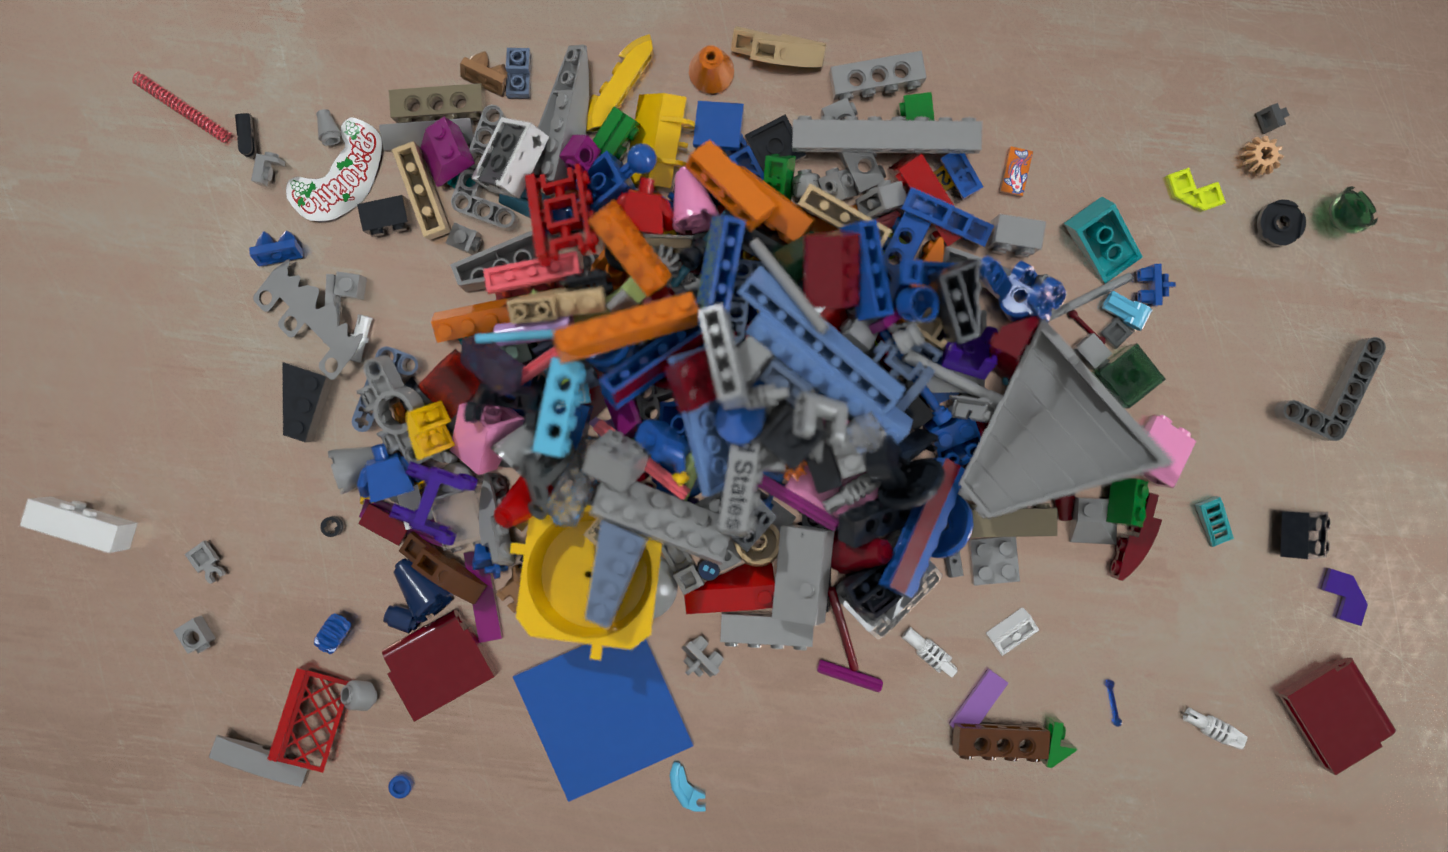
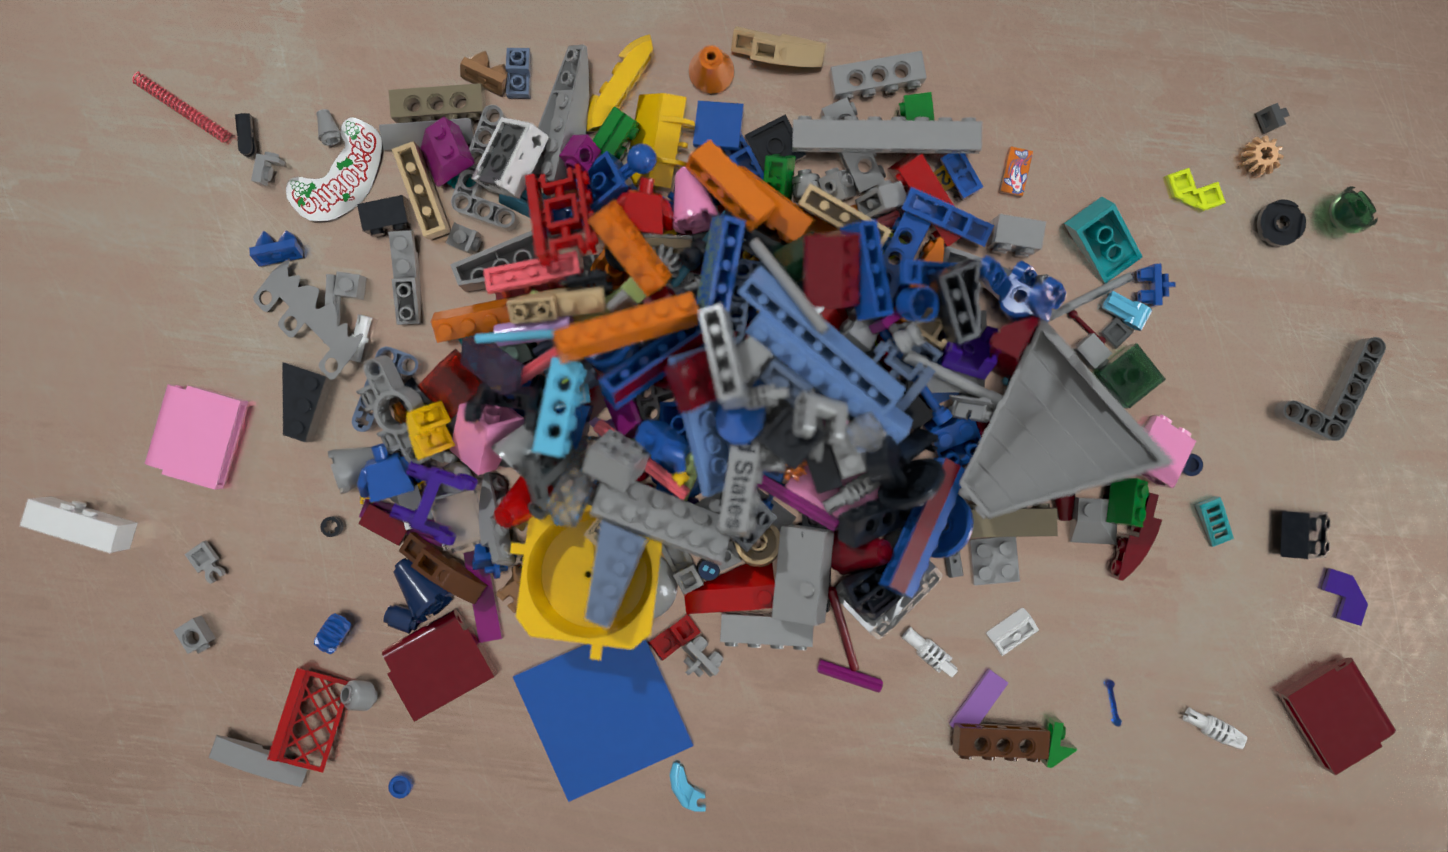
(196, 435): none -> bright pink piece
(406, 277): none -> light grey slope
(674, 637): none -> red slope
(1193, 465): none -> dark blue tile

